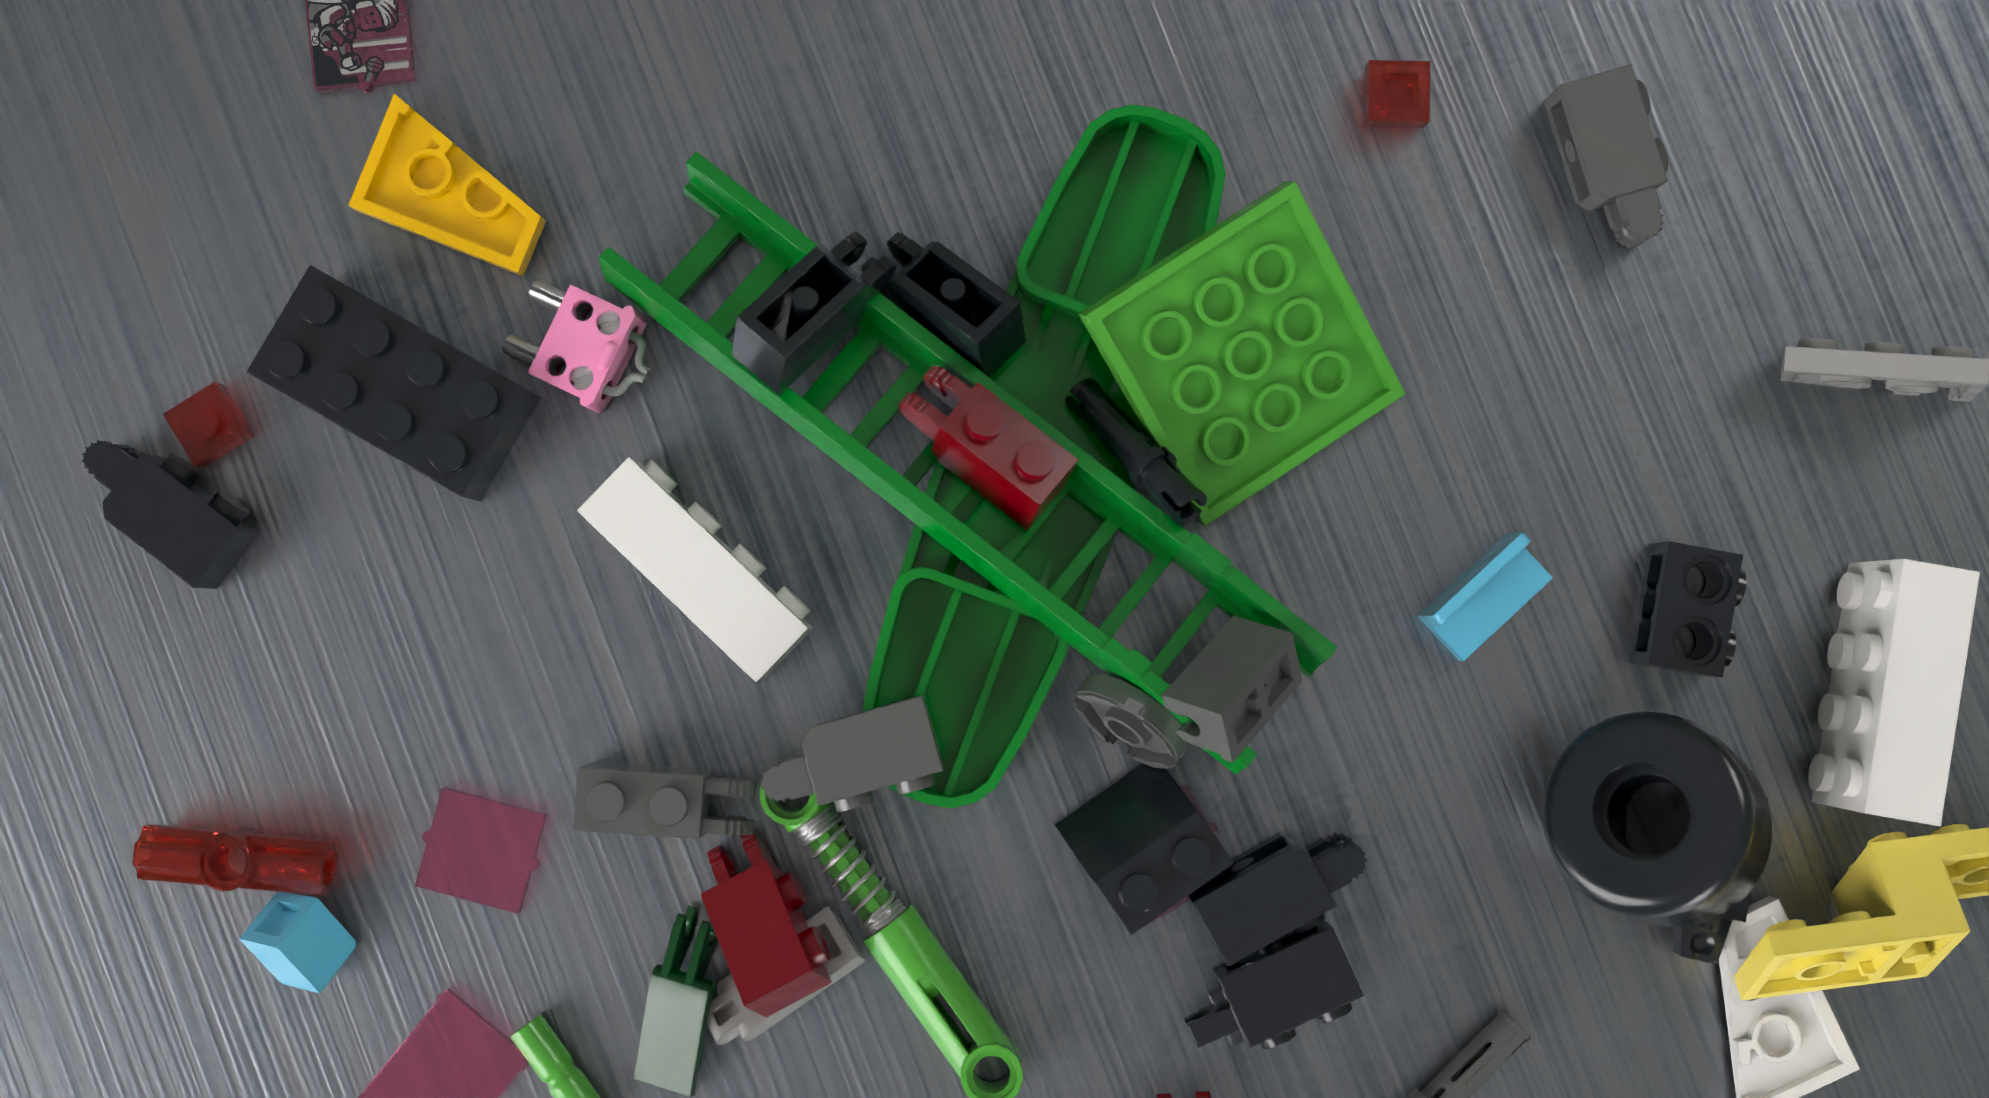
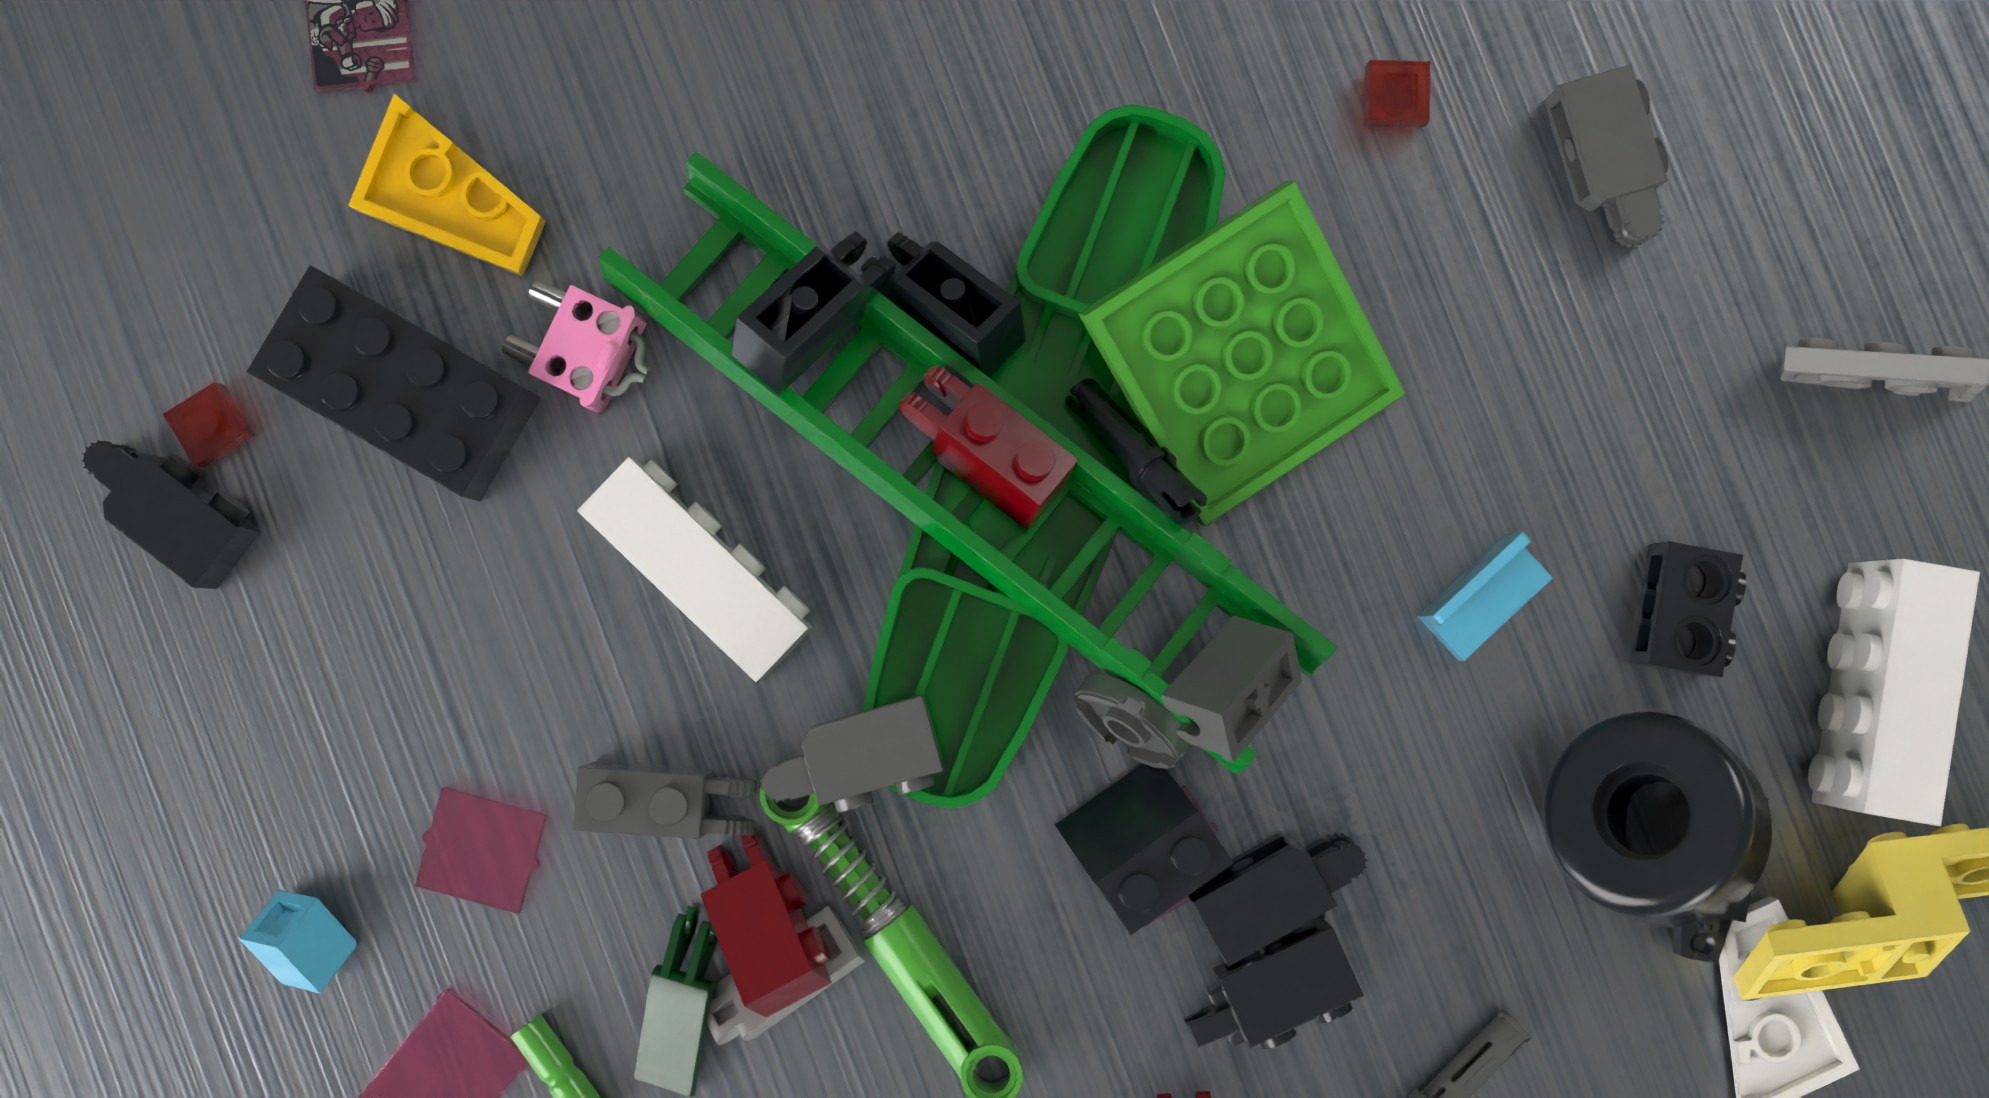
(202, 859): clear red piece -> none

